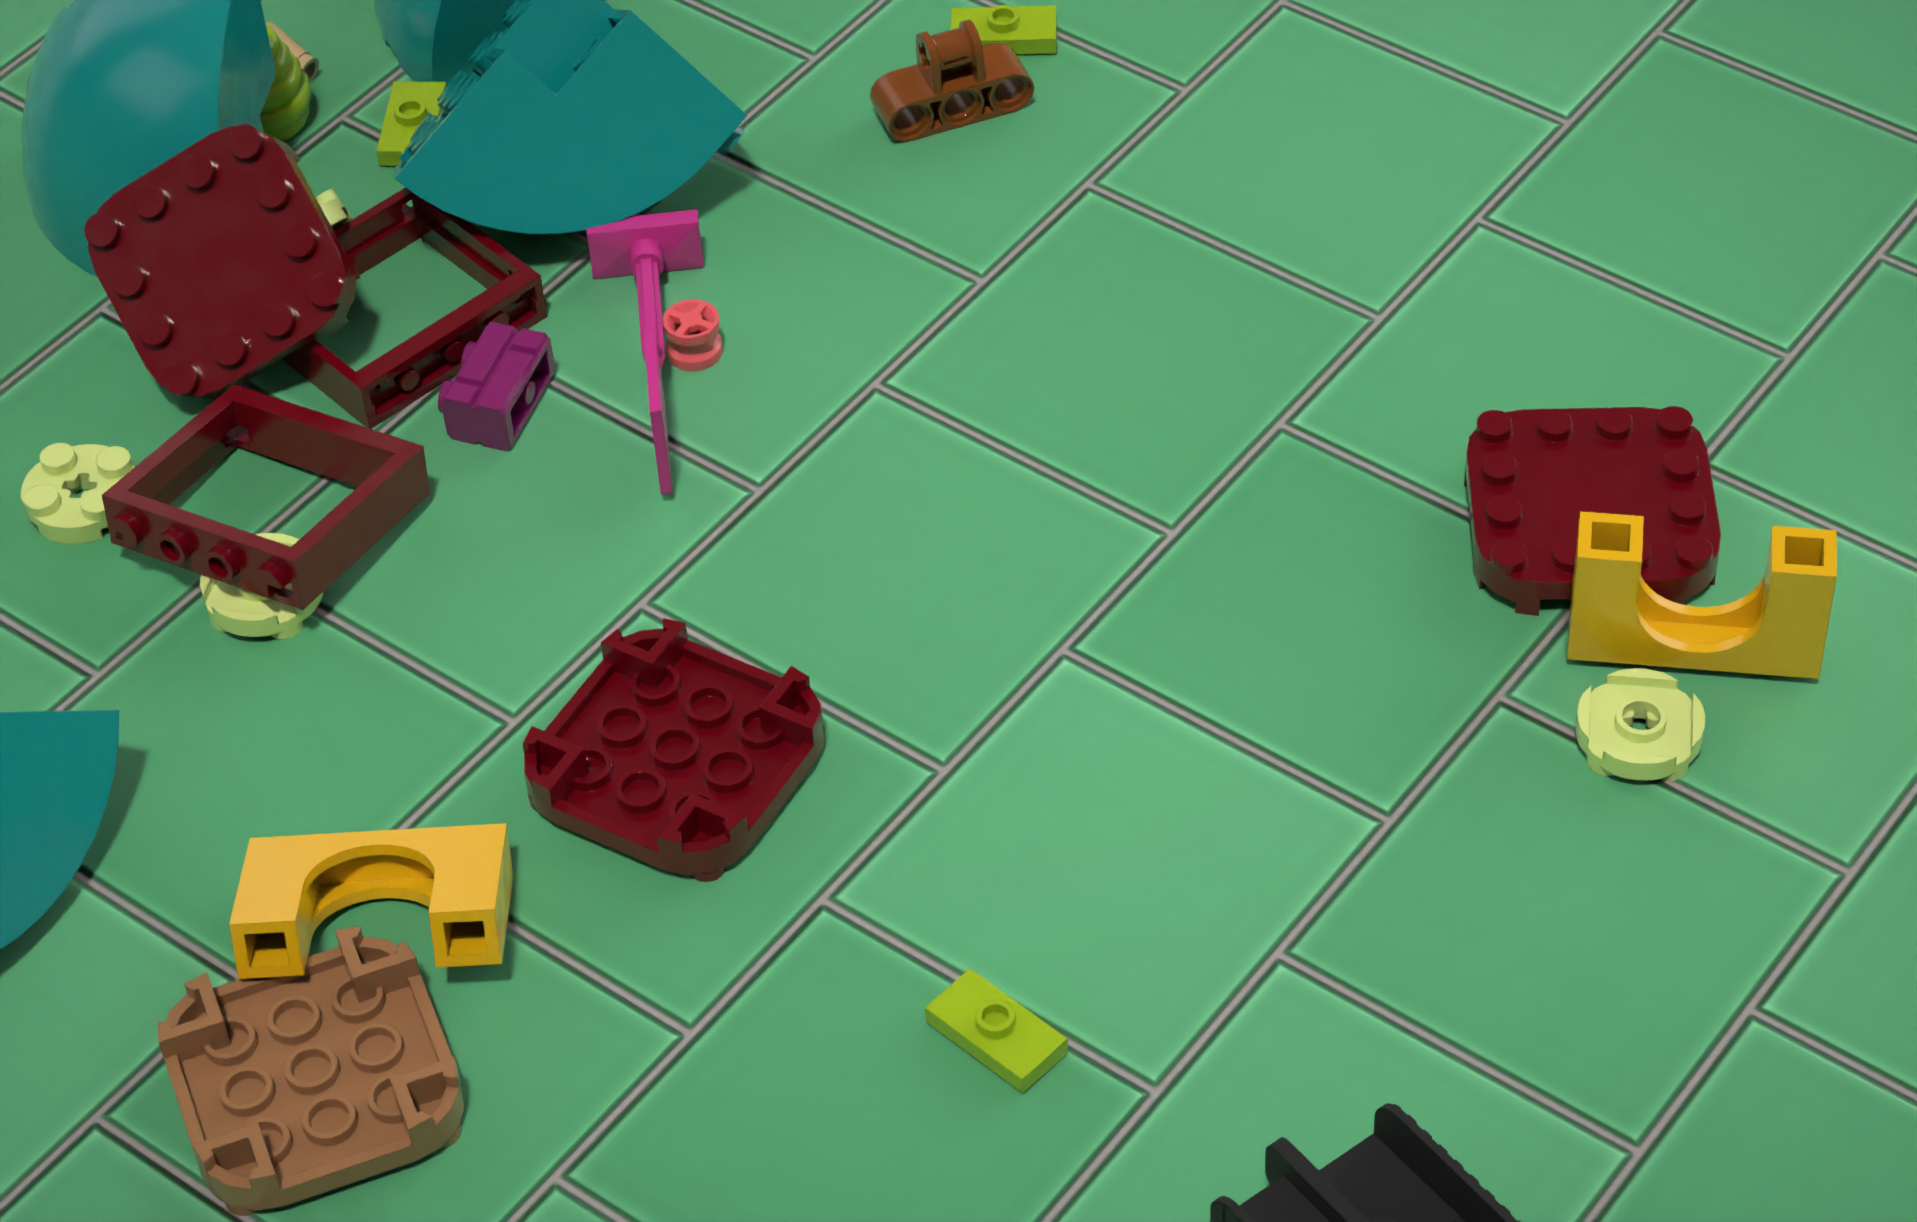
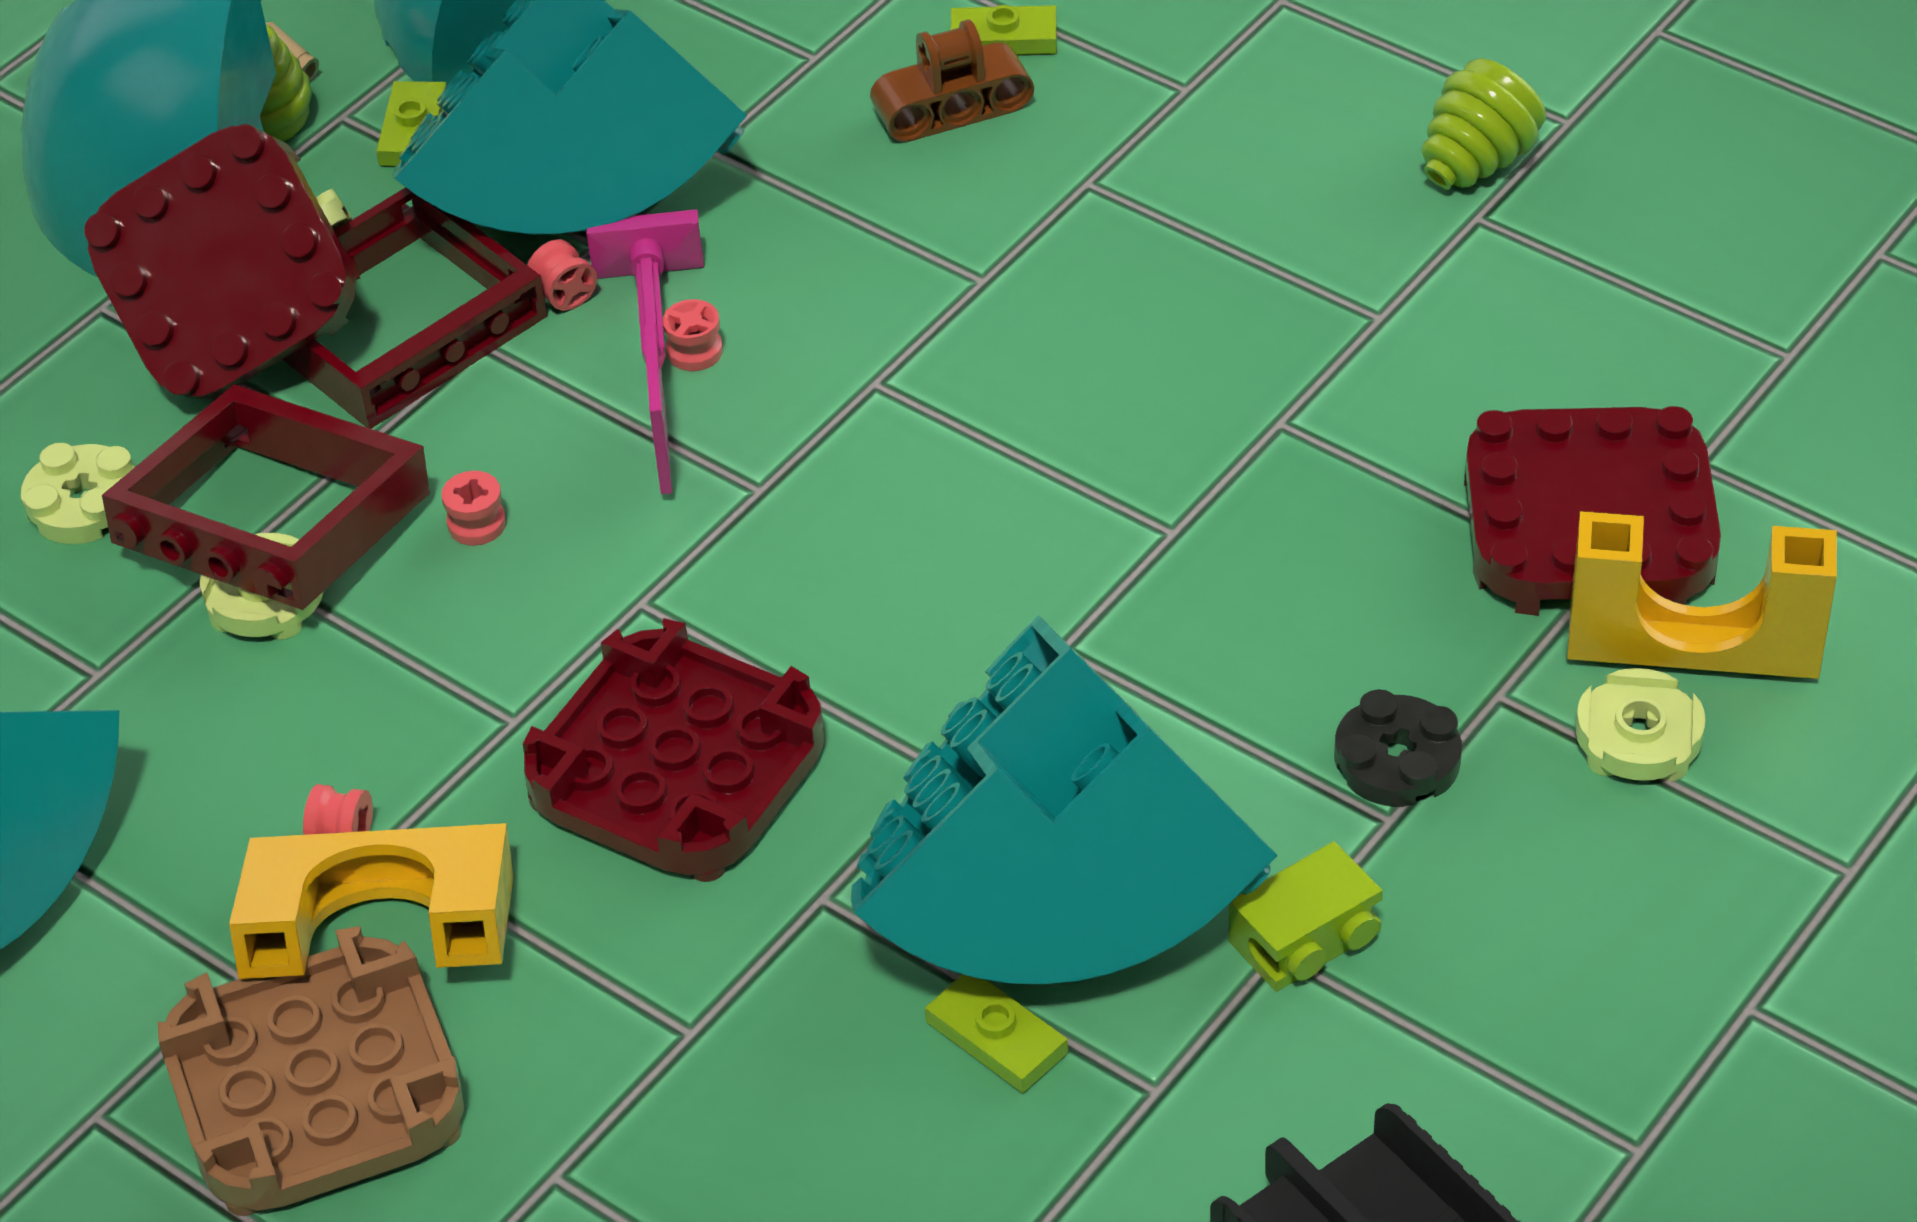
(337, 812): none -> coral wheel
(473, 508): none -> coral wheel
(497, 386): magenta brick -> none
(564, 275): none -> coral wheel
(1051, 833): none -> teal brick
(1305, 916): none -> lime brick
(1403, 720): none -> pearl dark grey plate
(1480, 124): none -> lime piece

